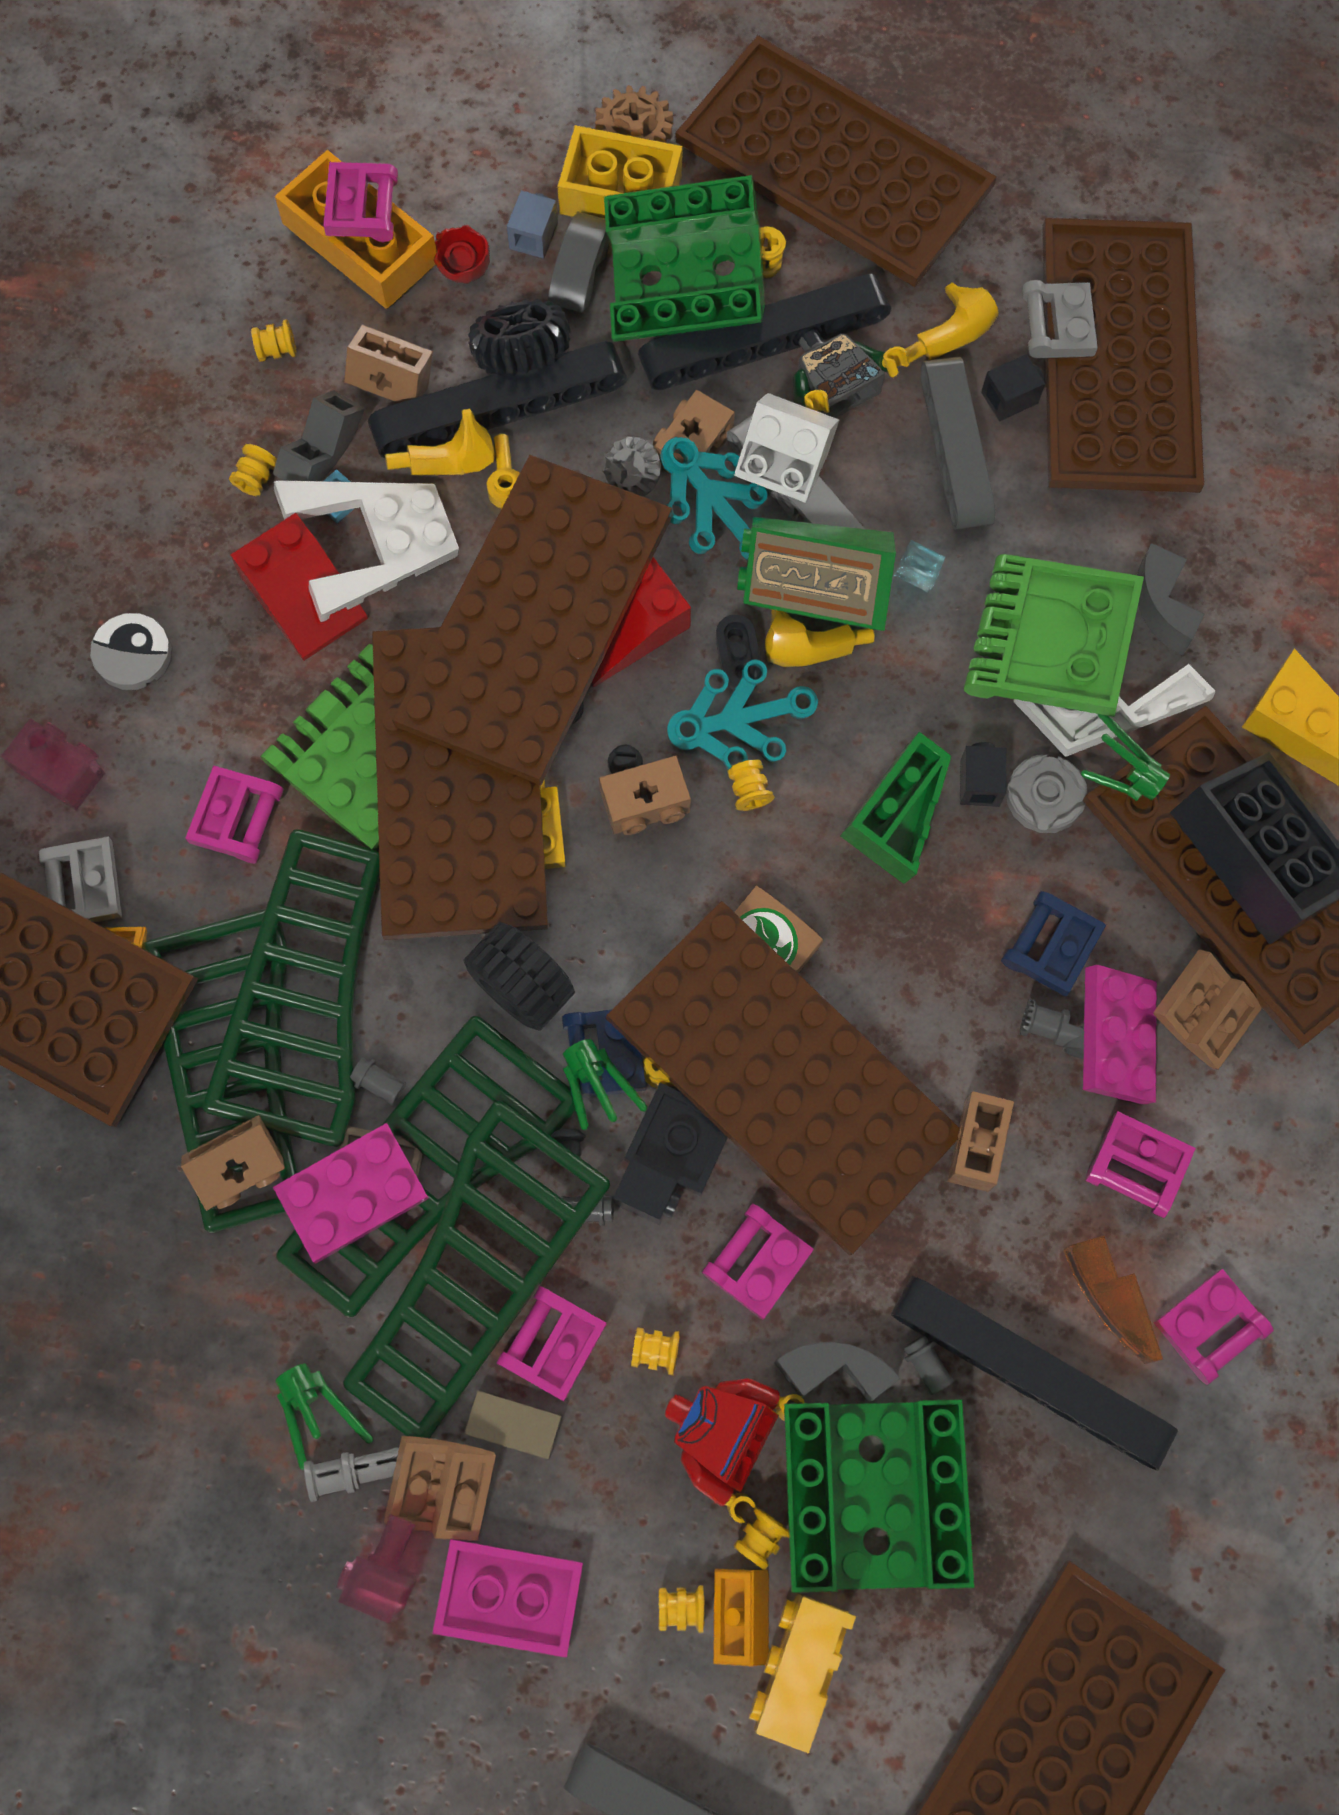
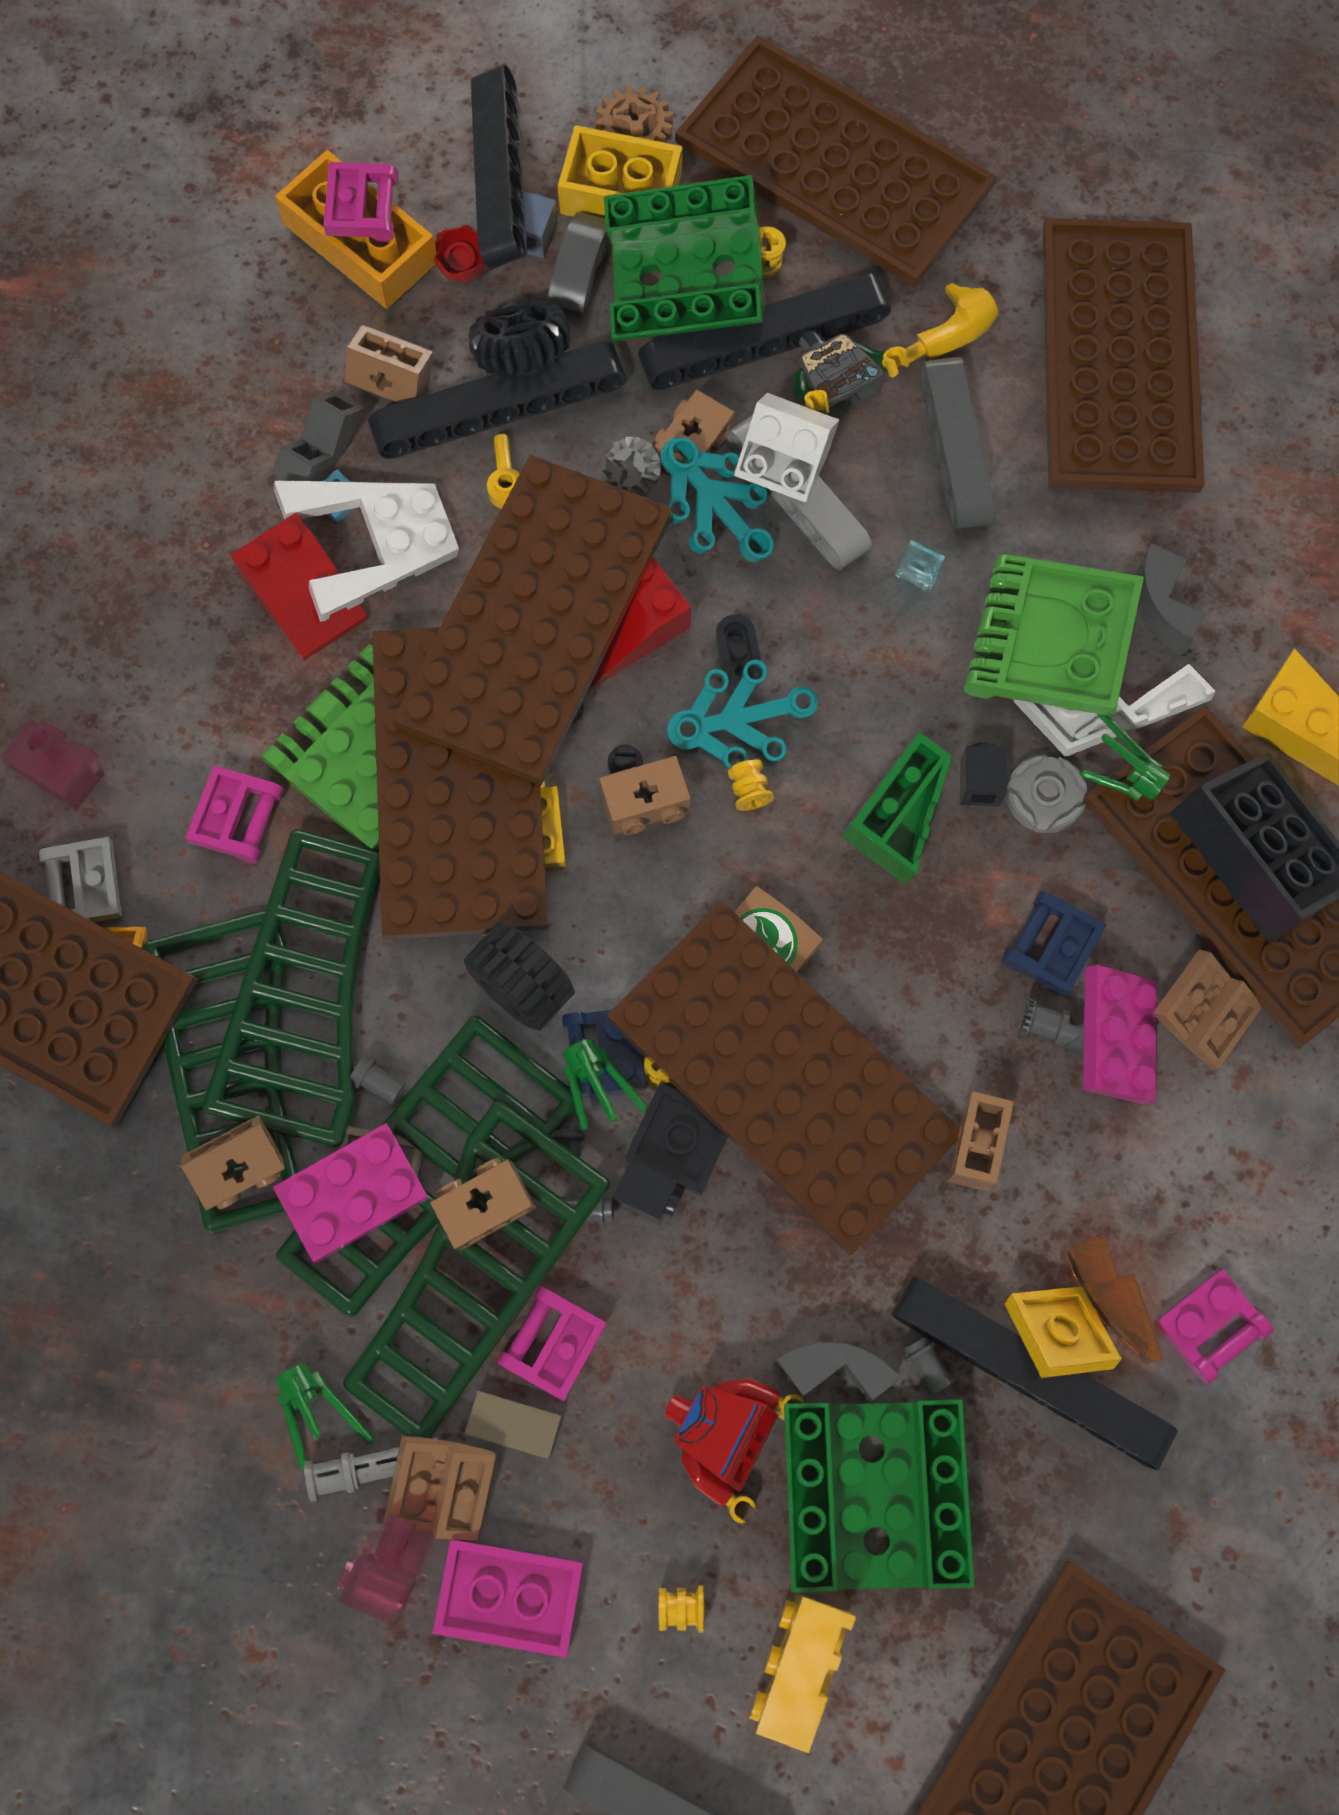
(130, 651): tile -> none
(253, 469): yellow bush -> none
(274, 341): yellow bush -> none
(465, 454): yellow animal -> none
(468, 1224): none -> medium nougat brick
(498, 167): none -> black beam
(655, 1350): yellow bush -> none
(741, 1617): light orange slope -> none
(761, 1538): yellow bush -> none
(770, 1269): dark pink plate -> none
(794, 646): yellow animal -> none
(819, 571): slope -> none
(1013, 387): black brick -> none
(1062, 1331): none -> yellow plate
(1071, 319): light grey plate -> none
(1147, 1152): dark pink plate -> none

